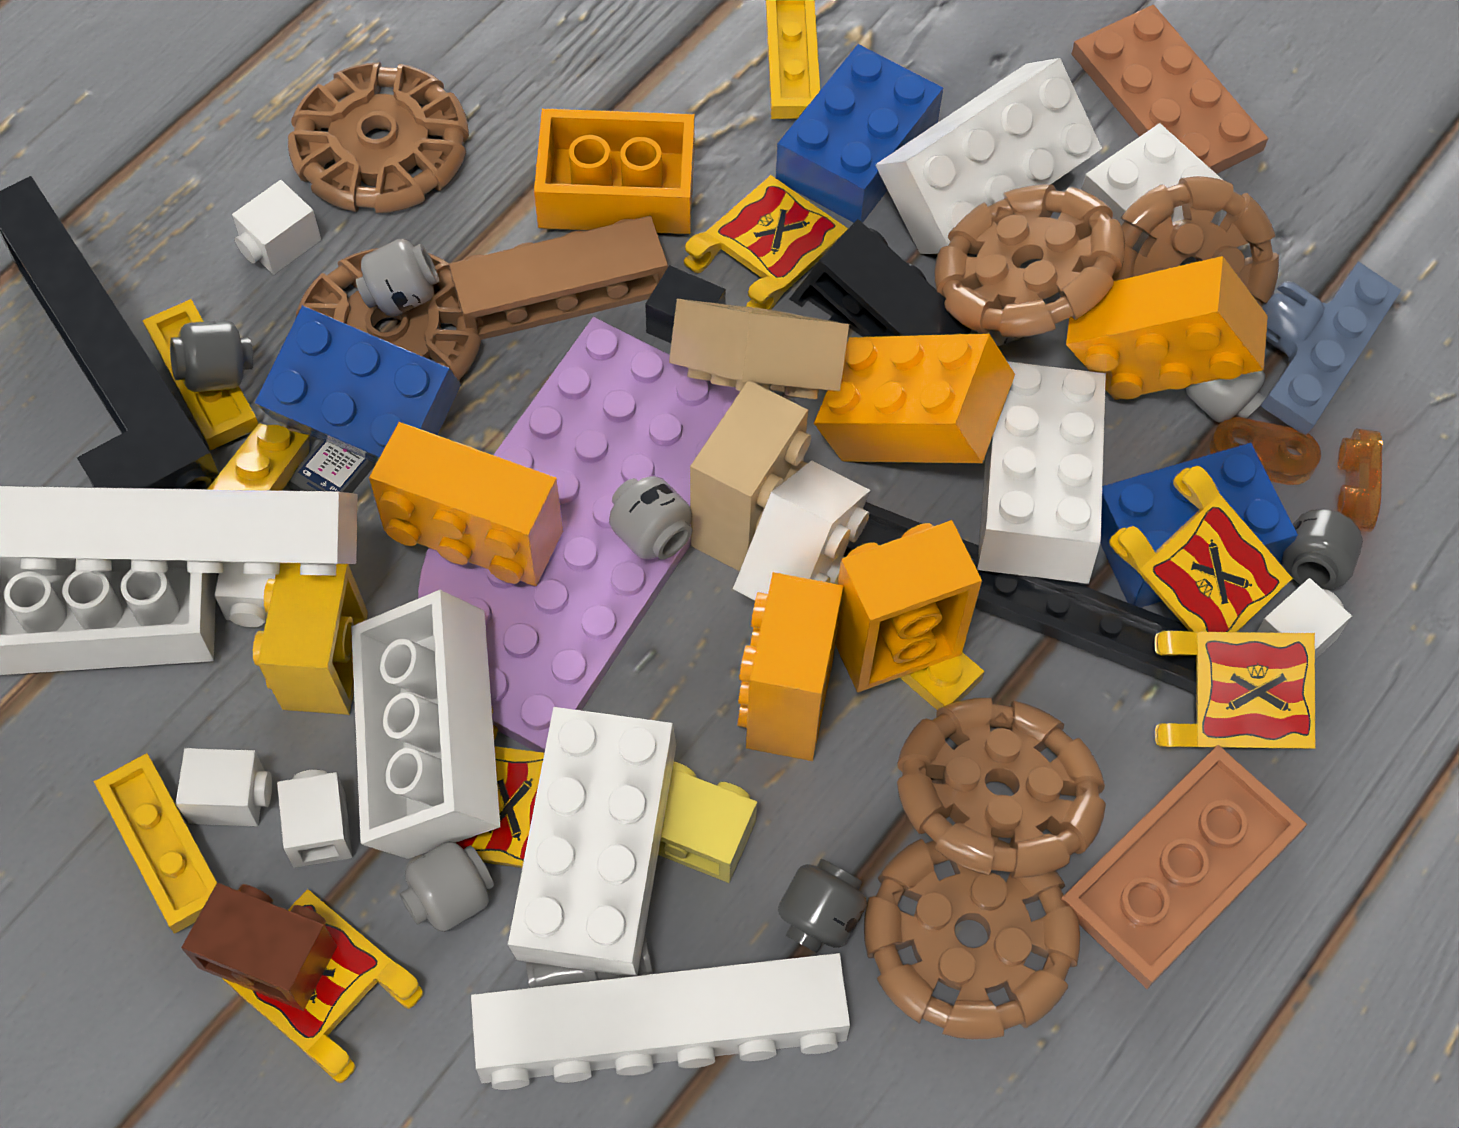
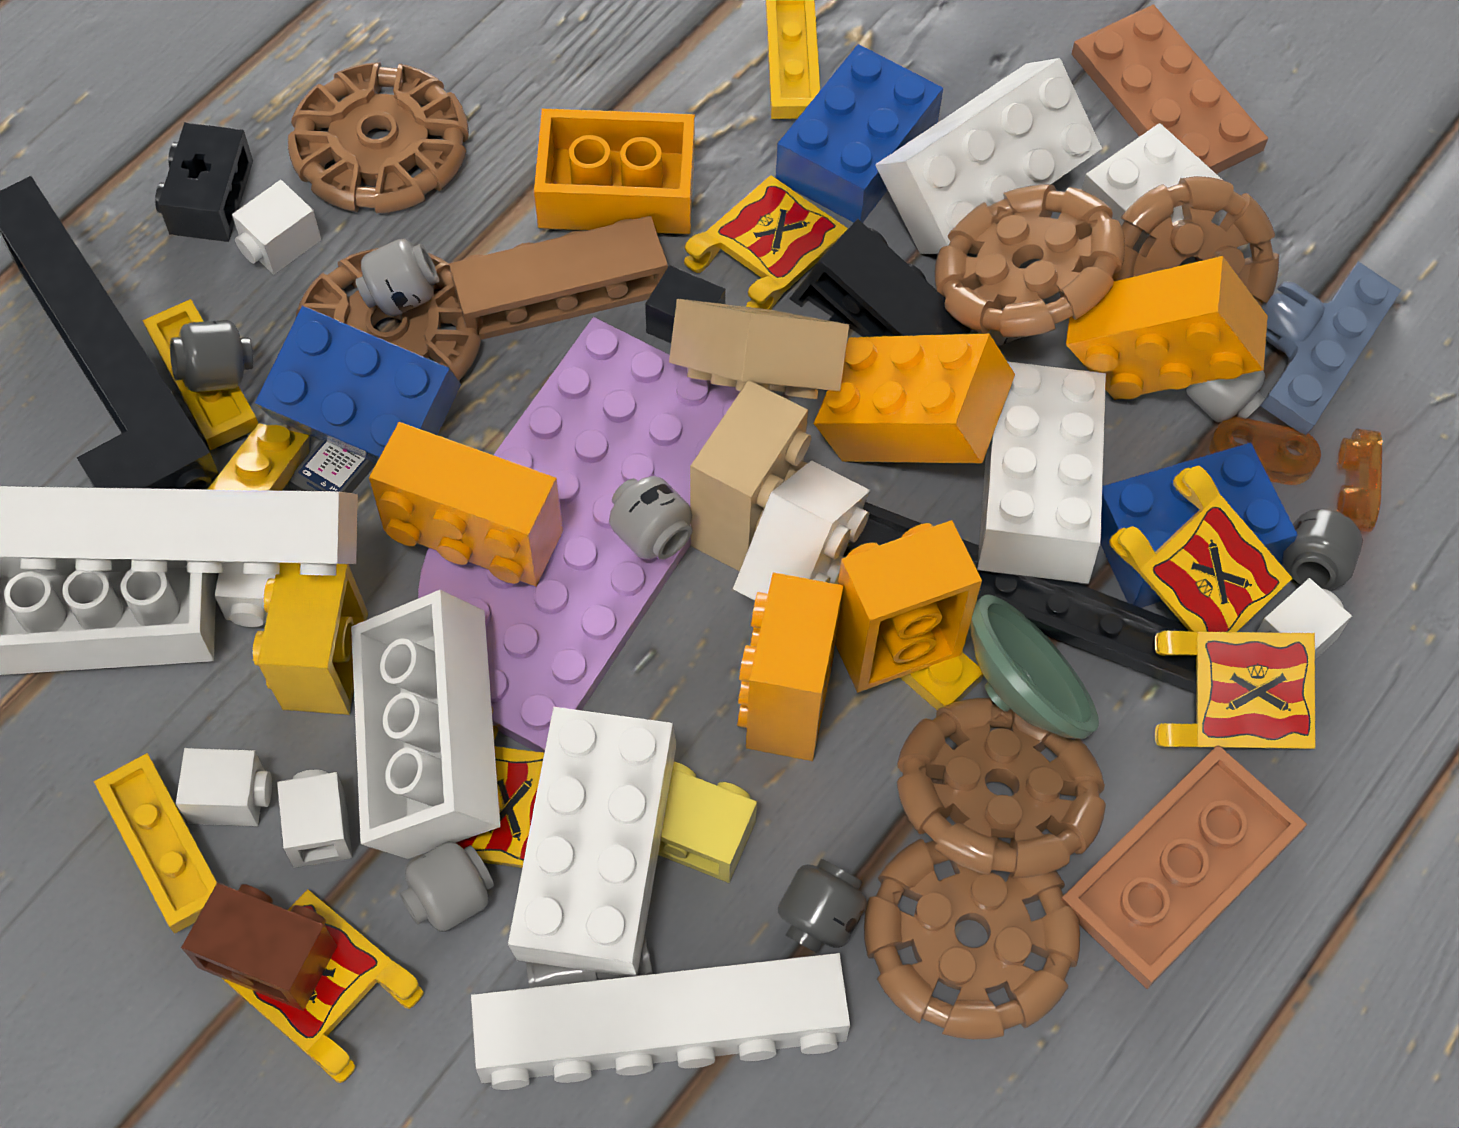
(204, 181): none -> black brick
(1029, 671): none -> sand green dish

